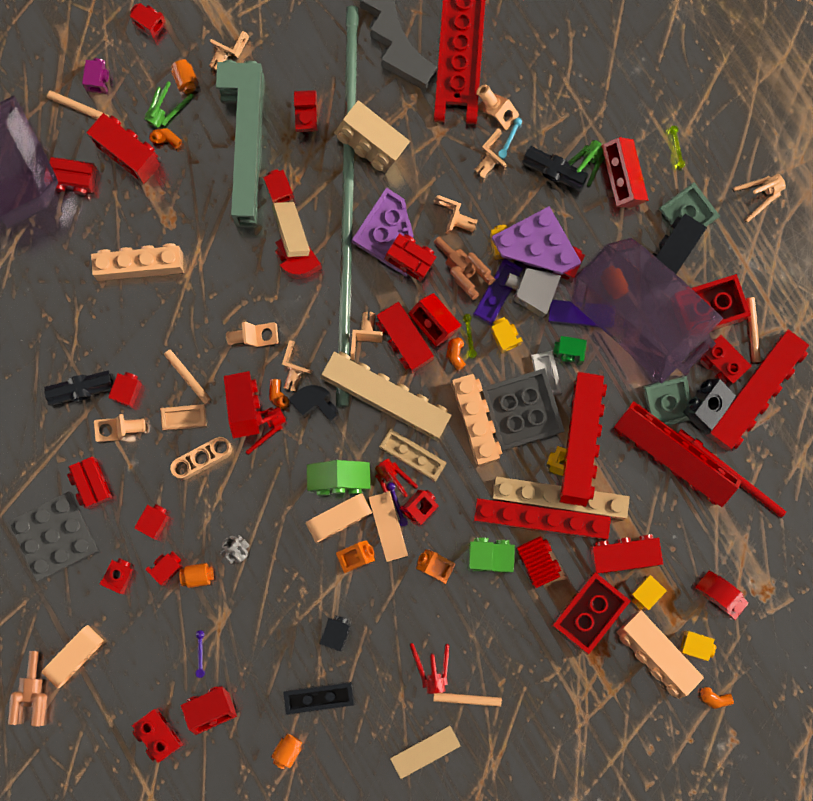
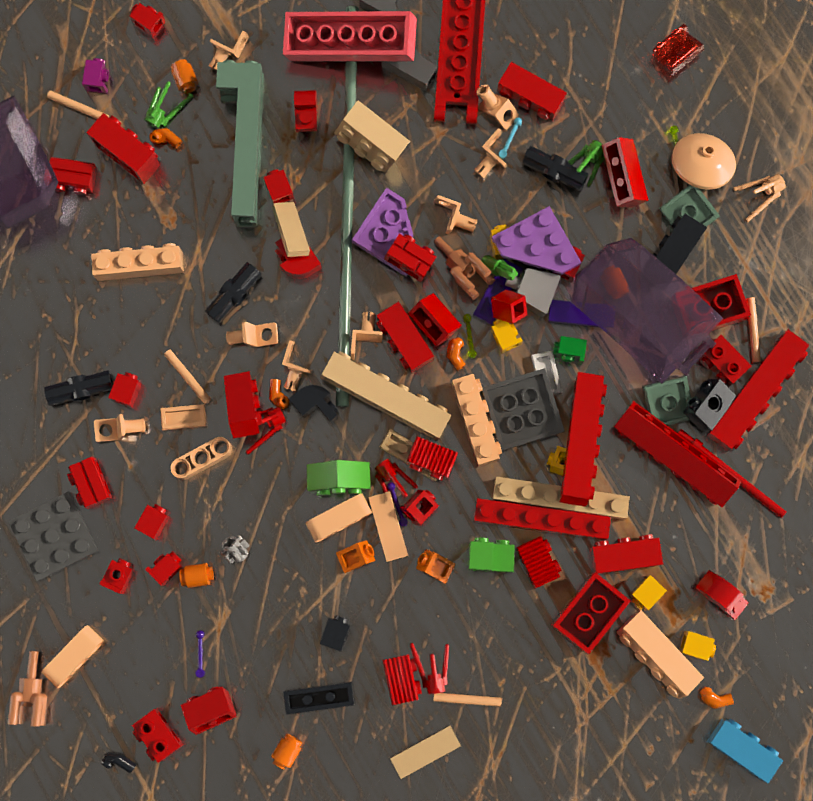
(118, 759): none -> black arm
(233, 292): none -> black piece
(350, 36): none -> coral brick
(401, 679): none -> red brick
(431, 458): none -> red brick
(499, 267): none -> bright green axle
(509, 306): none -> red brick
(531, 91): none -> red brick
(677, 50): none -> clear red bracket
(703, 161): none -> light nougat dish
(745, 750): none -> dark azure brick

